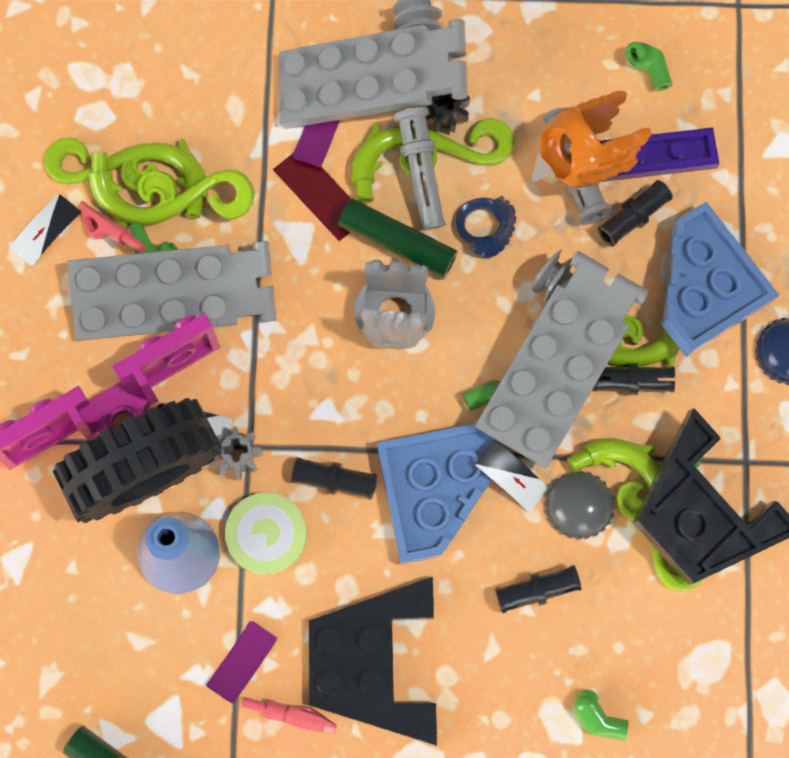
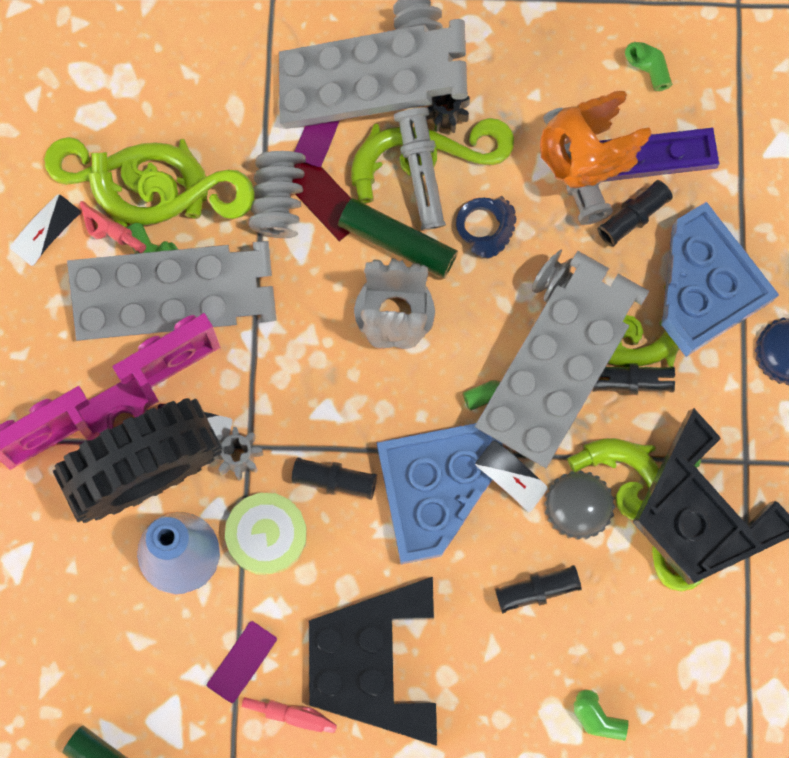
(274, 193): none -> light grey piece

